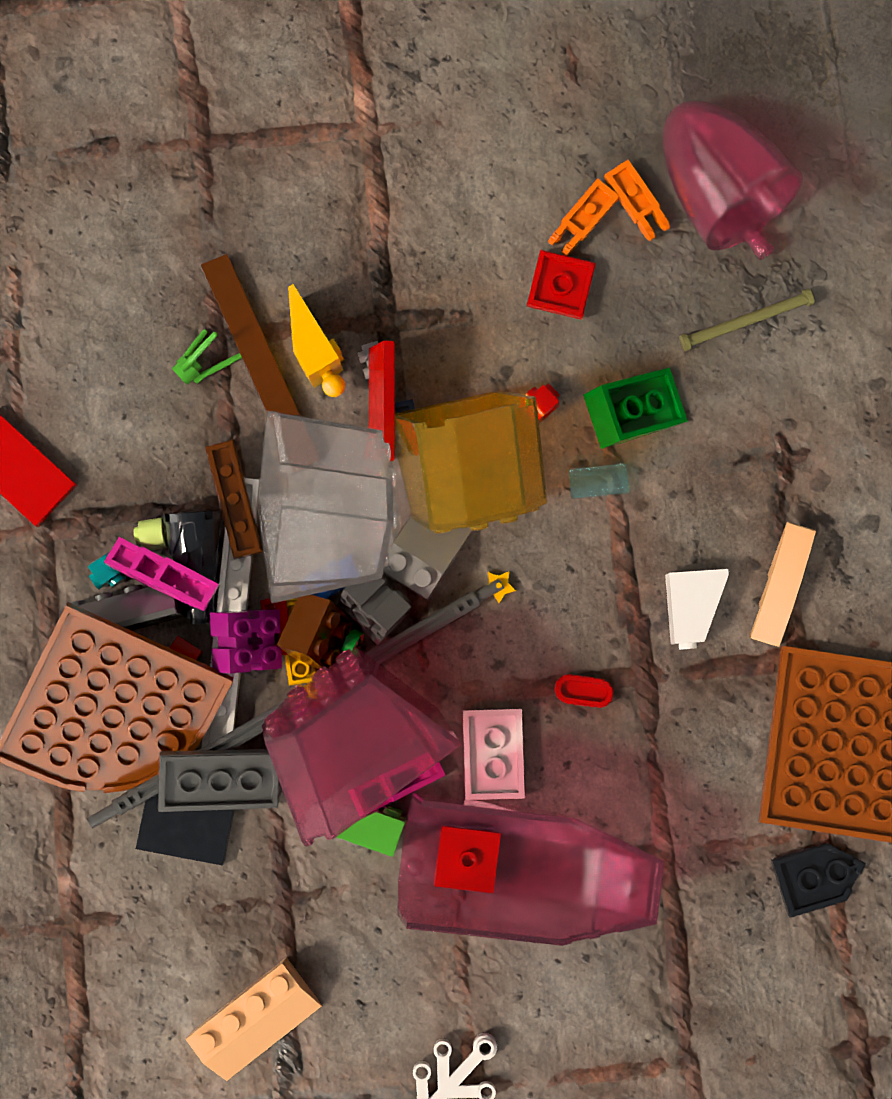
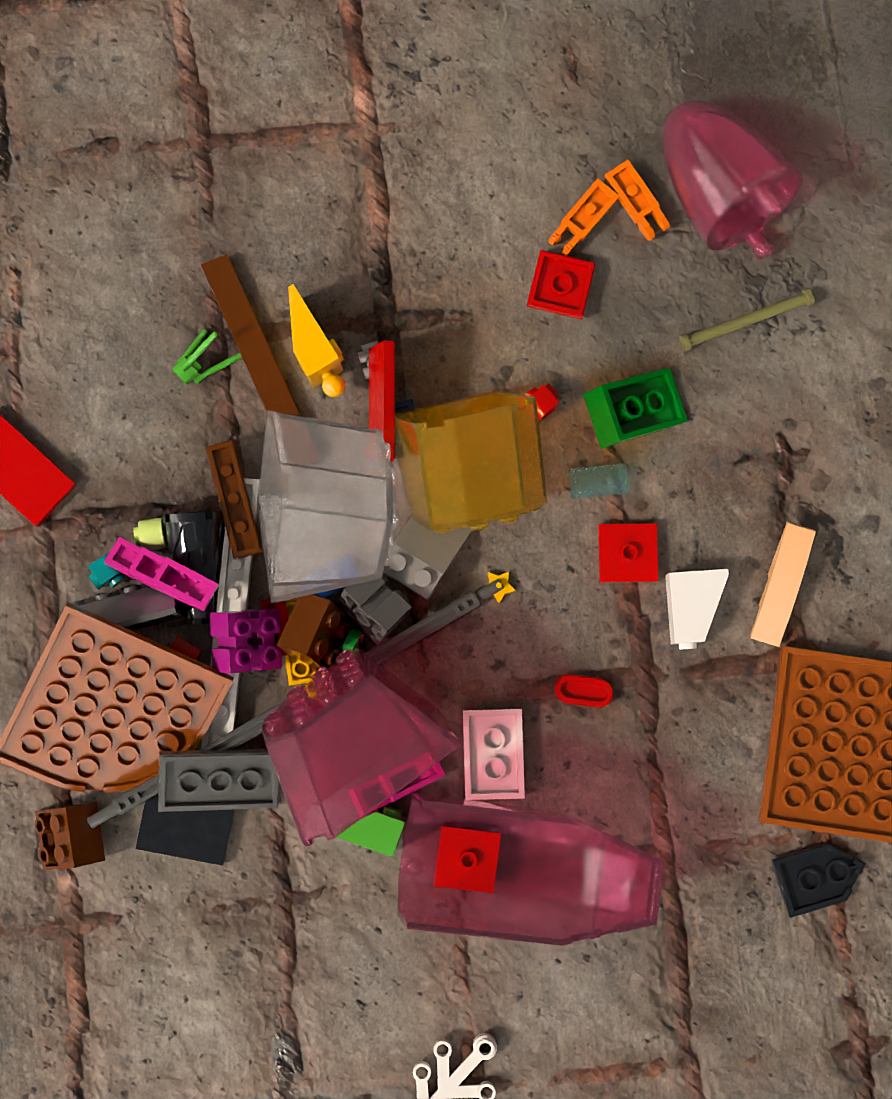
(67, 836): none -> reddish brown slope
(253, 1020): light nougat slope -> none
(627, 553): none -> red plate

